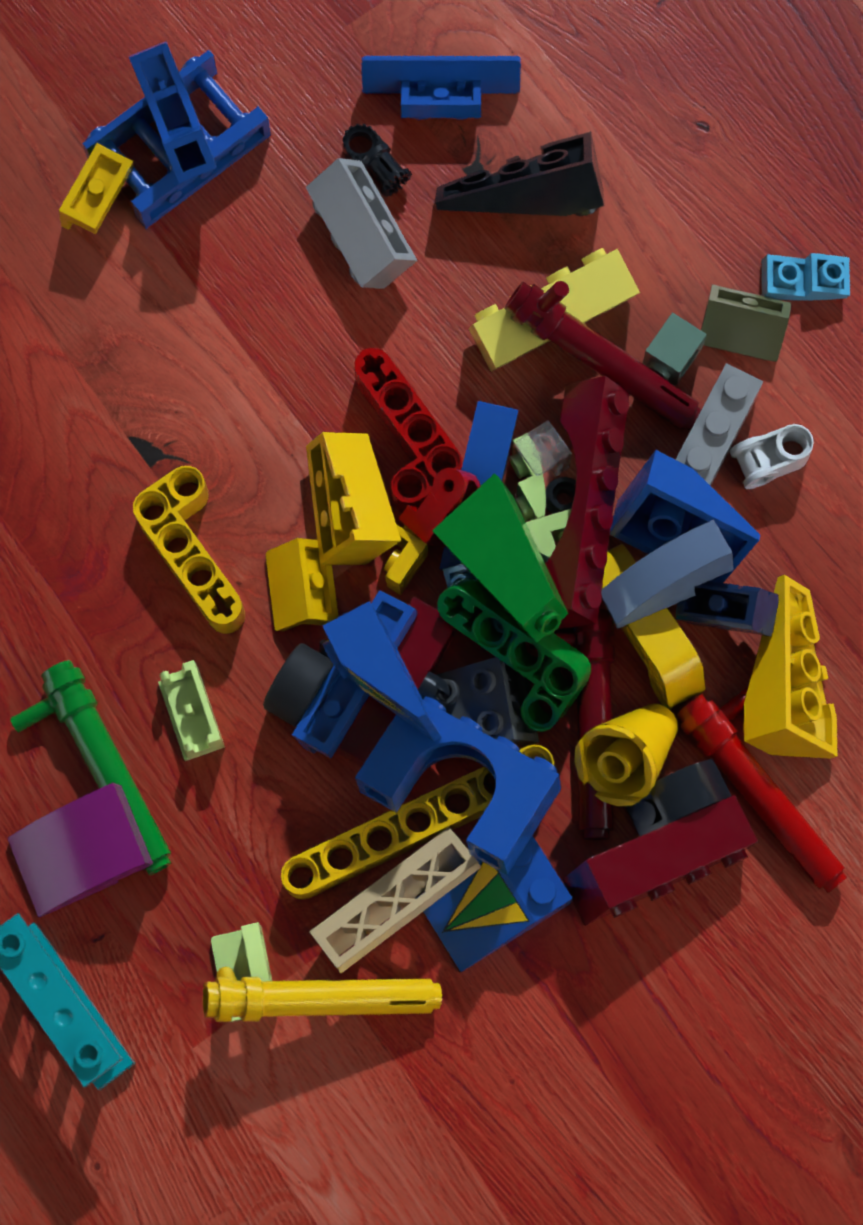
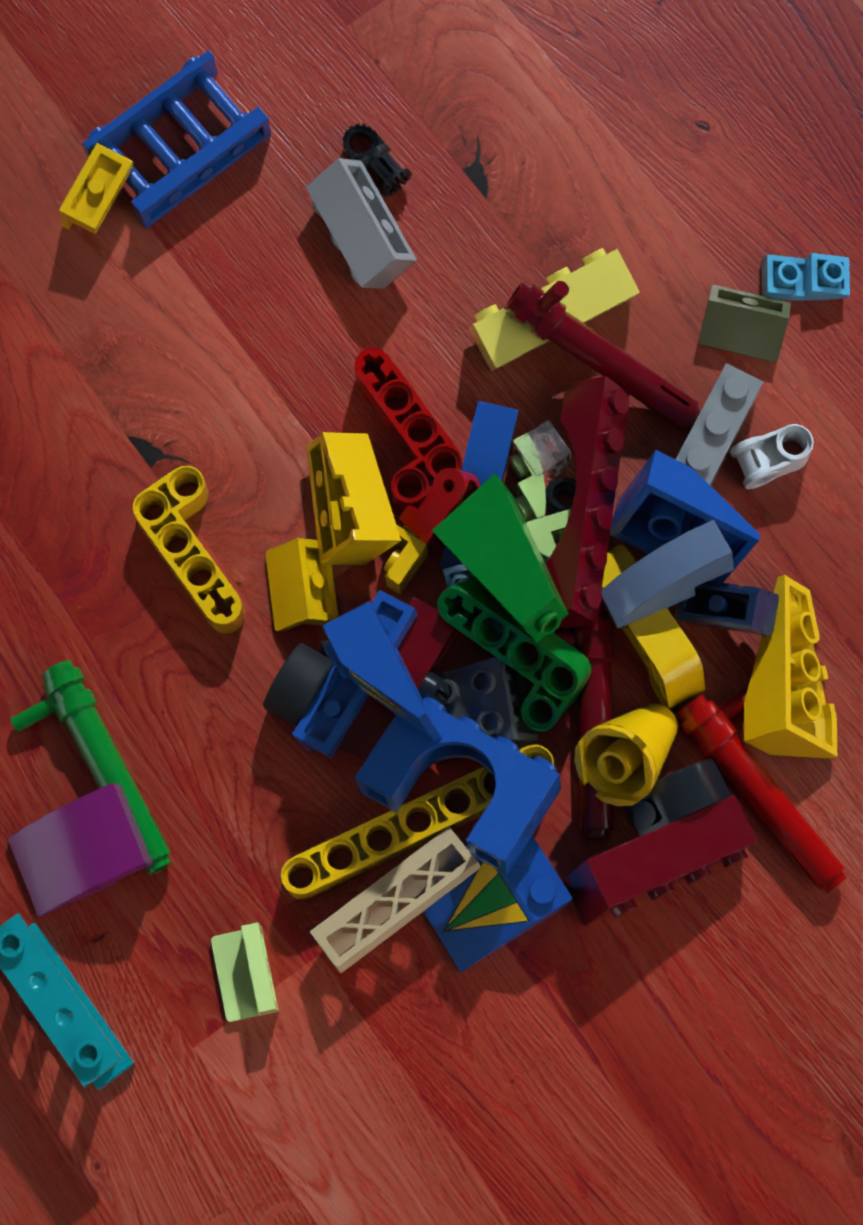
(173, 112): blue arch -> none
(190, 711): yellowish green hinge -> none
(258, 998): yellow cylinder -> none
(441, 83): blue bracket -> none
(554, 184): black wedge -> none
(674, 349): sand green brick -> none

